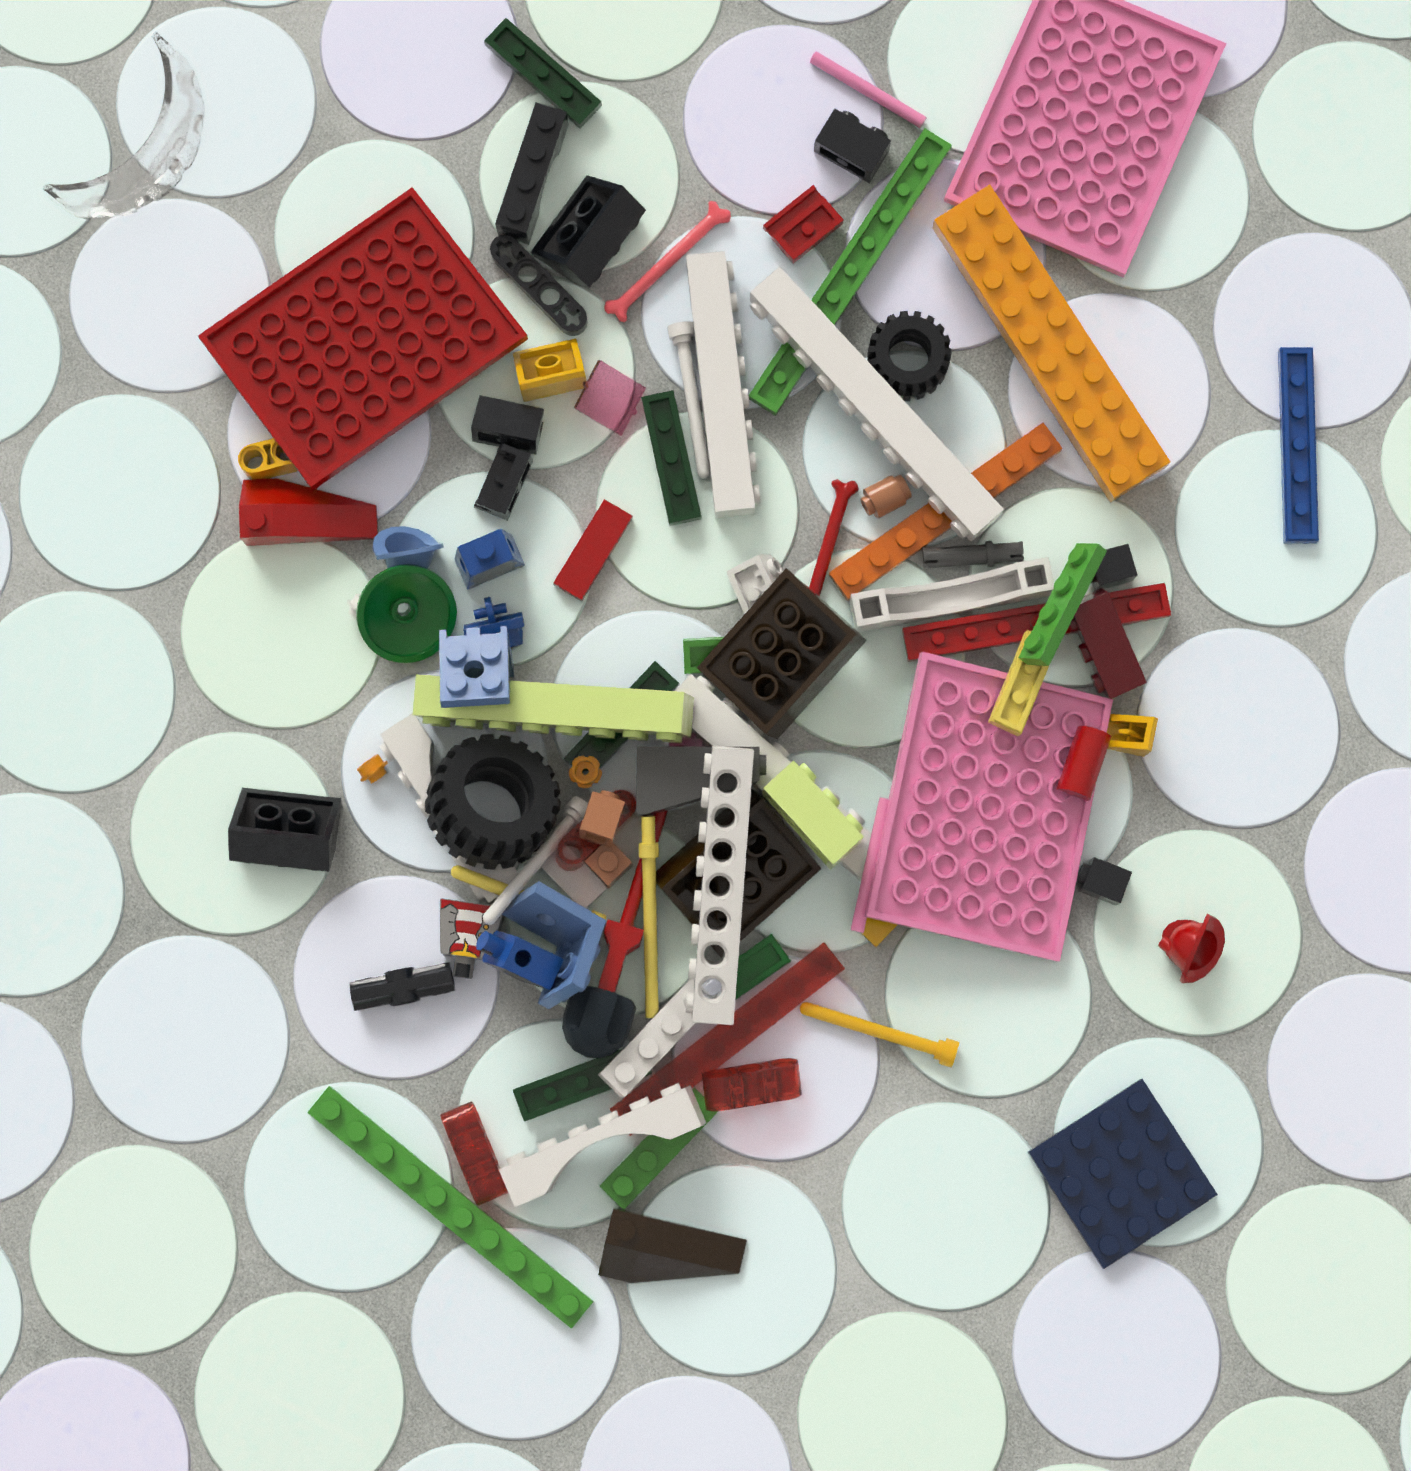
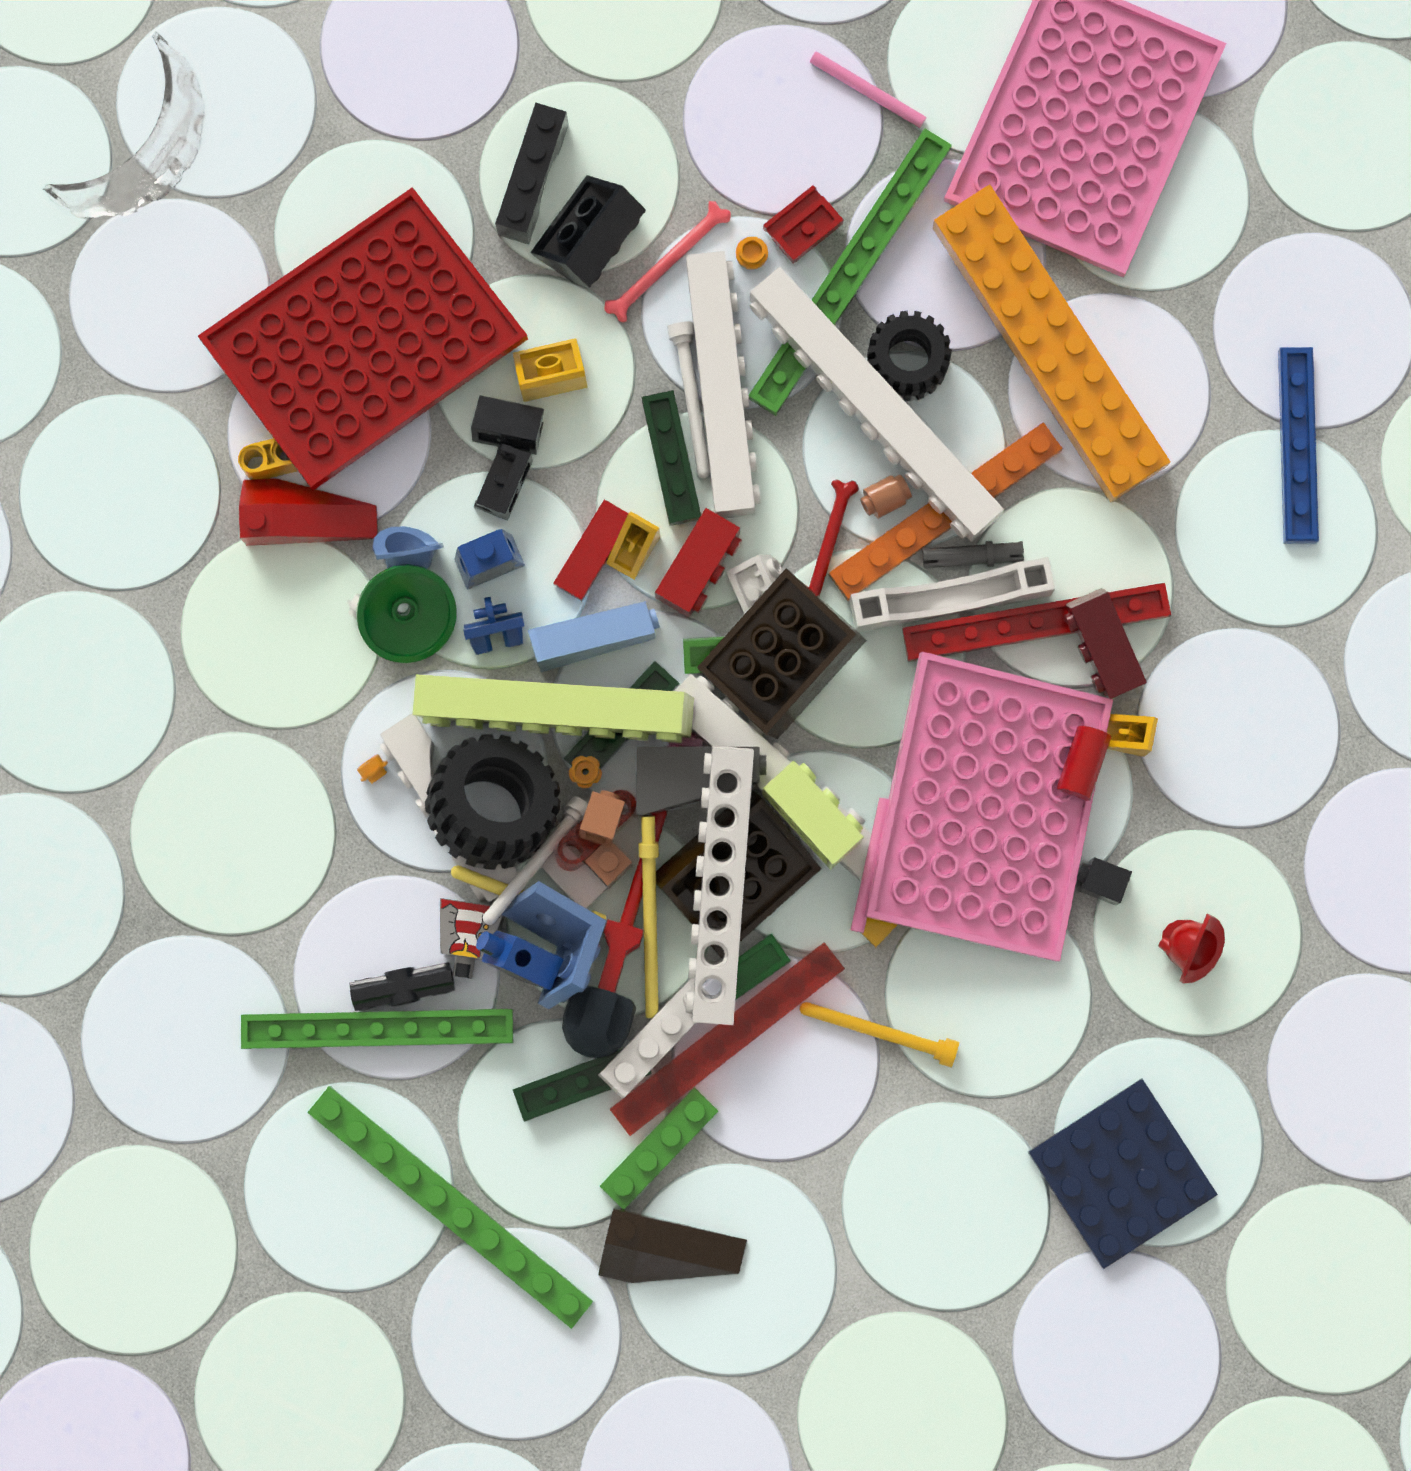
(284, 829): black slope -> none
(377, 1028): none -> bright green plate
(474, 1153): clear red beam -> none
(475, 668): bracket -> none
(536, 287): black beam -> none
(542, 73): dark green plate -> none
(592, 635): none -> light blue slope
(609, 397): clear pink piece -> none
(633, 545): none -> yellow slope
(665, 1117): white arch -> none
(699, 563): none -> red brick
(751, 253): none -> light orange plate
(751, 1084): clear red beam -> none
(852, 144): black brick -> none
(1017, 694): light yellow tile -> none
(1062, 604): bright green plate -> none
(1115, 568): black brick -> none

